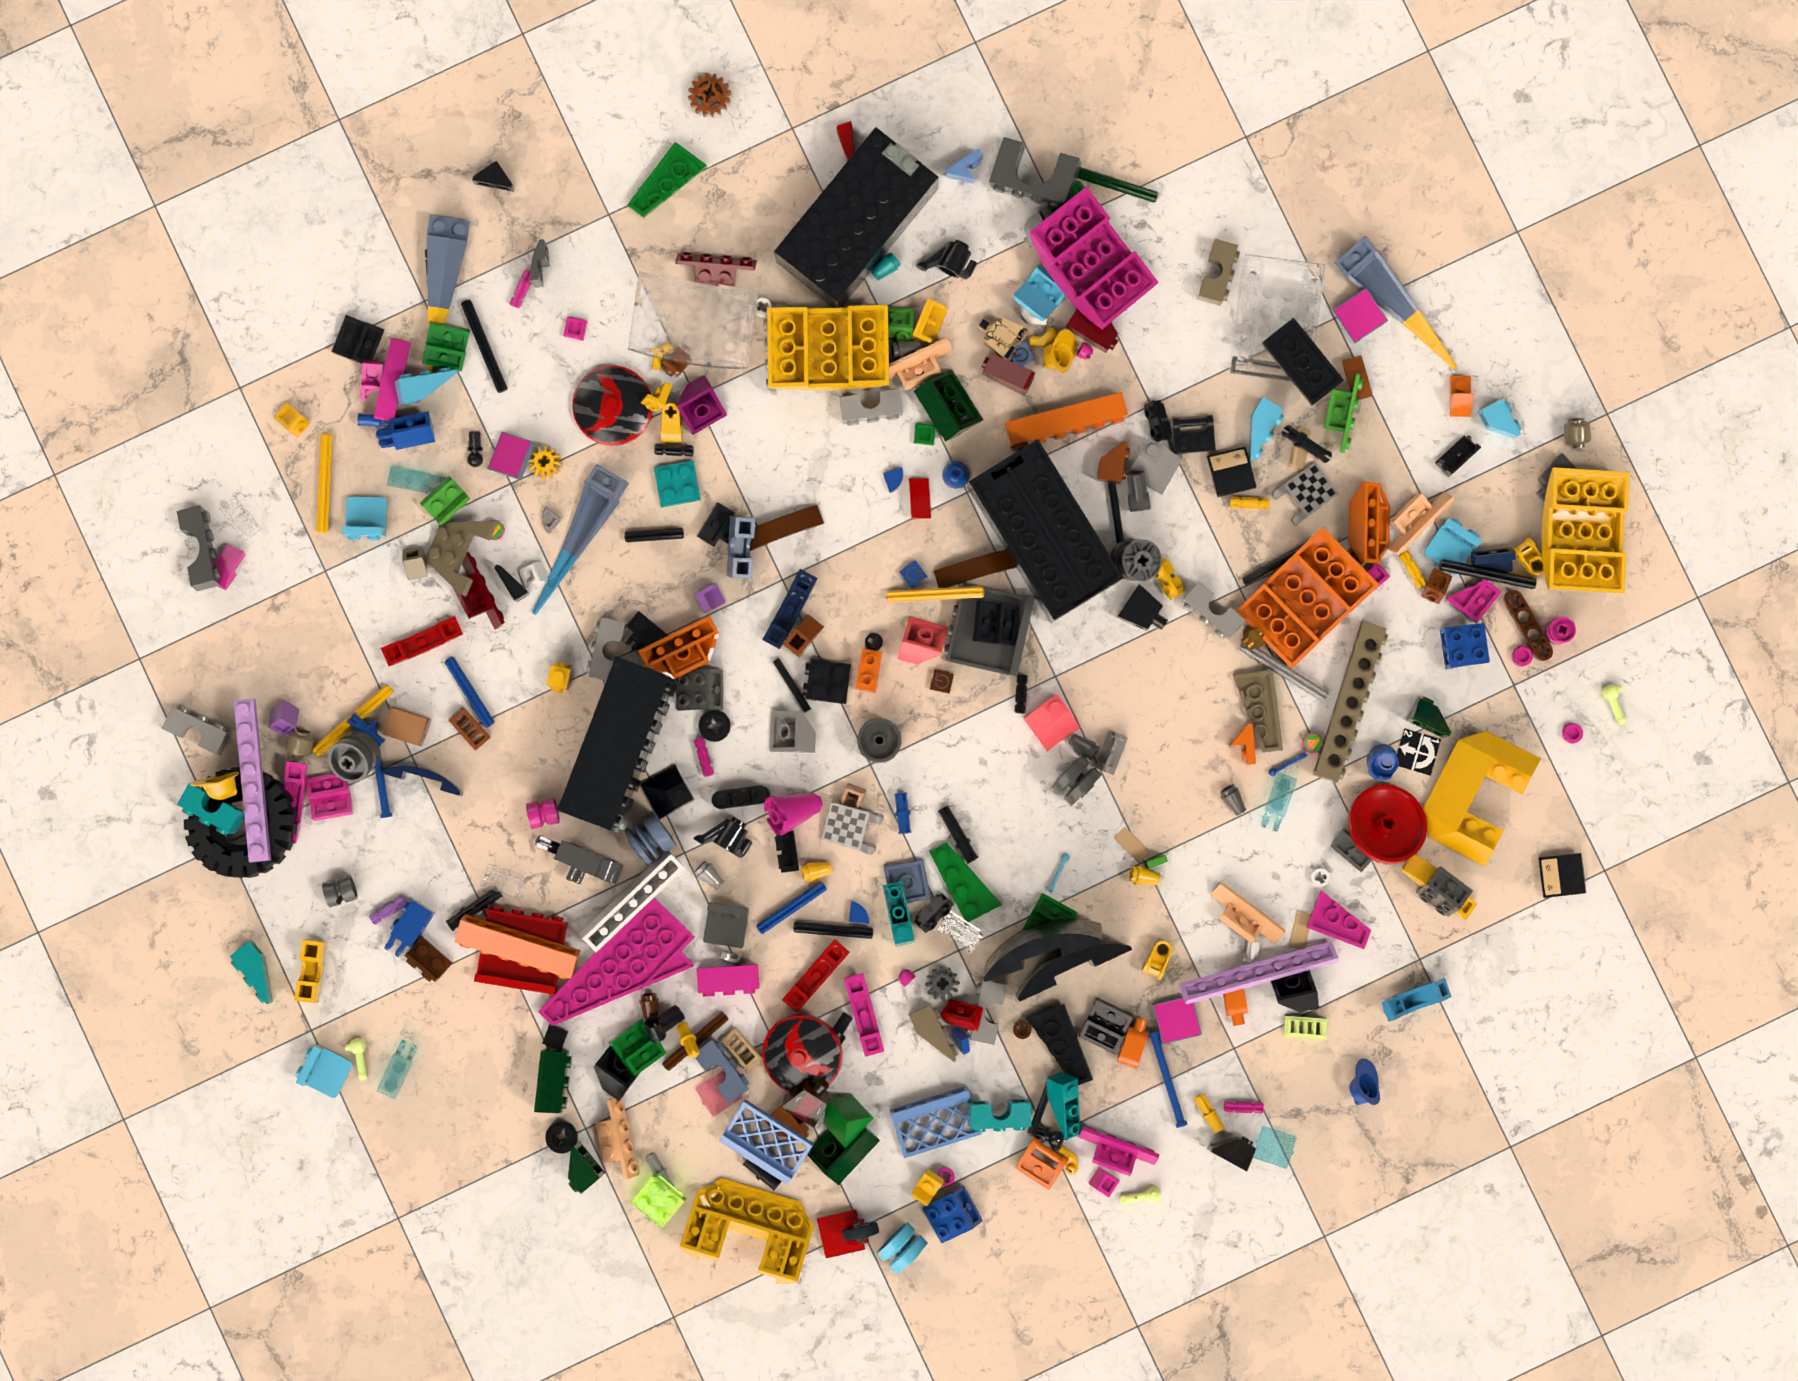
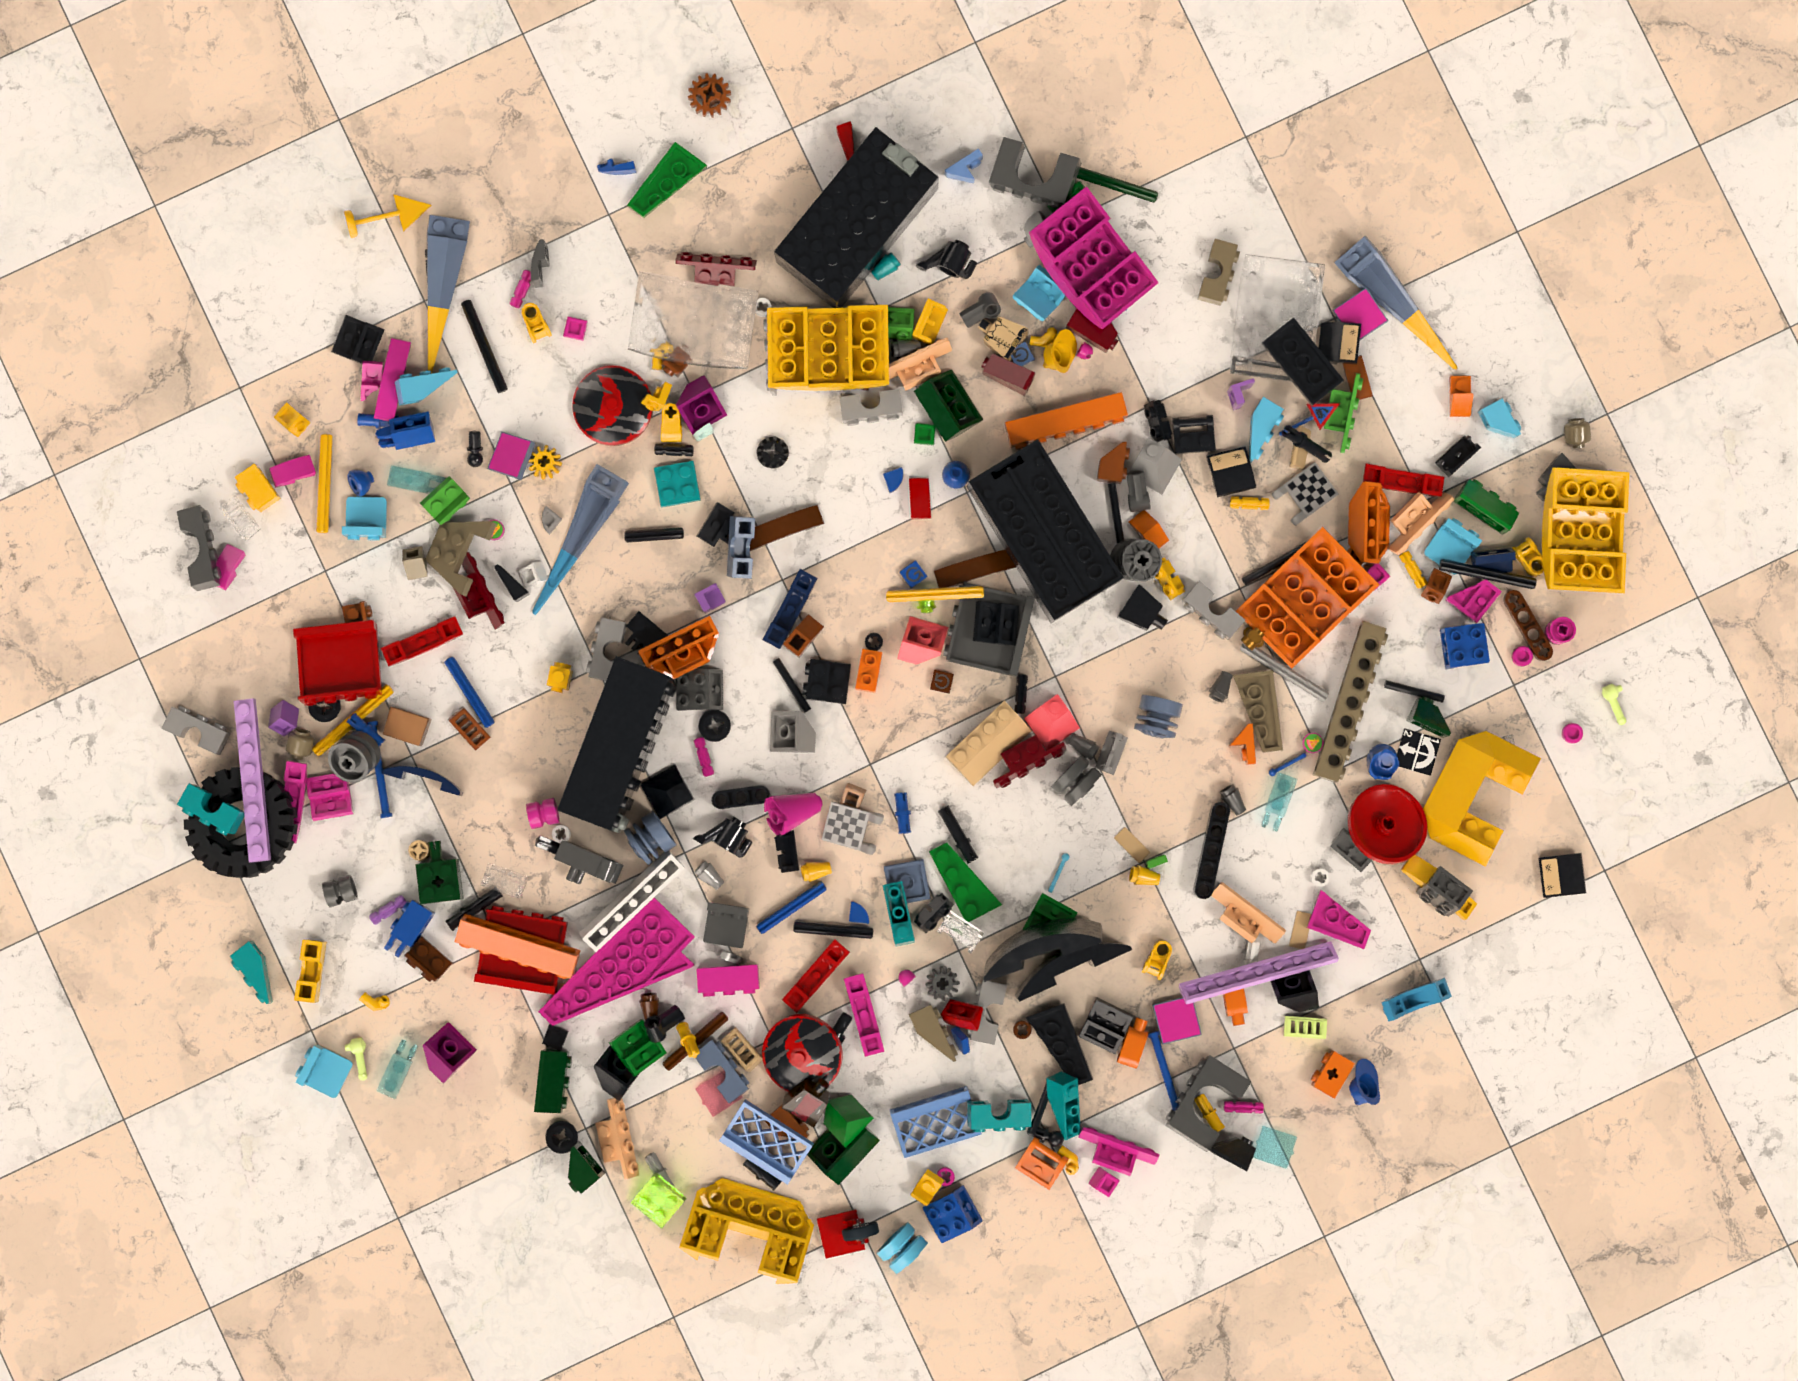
(219, 787): yellow piece -> none
(257, 488): none -> yellow piece
(292, 470): none -> dark pink slope
(330, 714): none -> black gear
(338, 662): none -> red panel
(357, 612): none -> dark orange bracket
(360, 481): none -> blue brick
(375, 1003): none -> yellow arm
(407, 209): none -> yellow piece
(415, 850): none -> tan wheel
(445, 346): green slope -> none
(446, 869): none -> dark green brick
(447, 1052): none -> magenta slope
(493, 177): black slope -> none
(537, 325): none -> yellow piece
(567, 833): none -> white bush
(620, 169): none -> blue slope
(703, 432): none -> light aqua tile
(764, 457): none -> black gear
(879, 752): dark grey wheel -> none
(926, 606): none -> clear neon green plate
(984, 745): none -> tan slope
(985, 307): none -> dark grey piece
(1026, 757): none -> dark red bracket
(1030, 319): white arm -> none
(1149, 528): none -> orange slope
(1152, 1194): yellowish green piece -> none
(1158, 716): none -> sand blue wheel
(1183, 1118): none -> dark grey arch
(1214, 860): none -> black beam
(1220, 689): none -> dark grey cone
(1235, 393): none -> medium lavender panel
(1320, 414): none -> piece
(1333, 1084): none -> orange brick
(1340, 342): none -> black slope
(1404, 481): none -> red slope
(1414, 691): none -> black bar
(1486, 506): none -> green slope

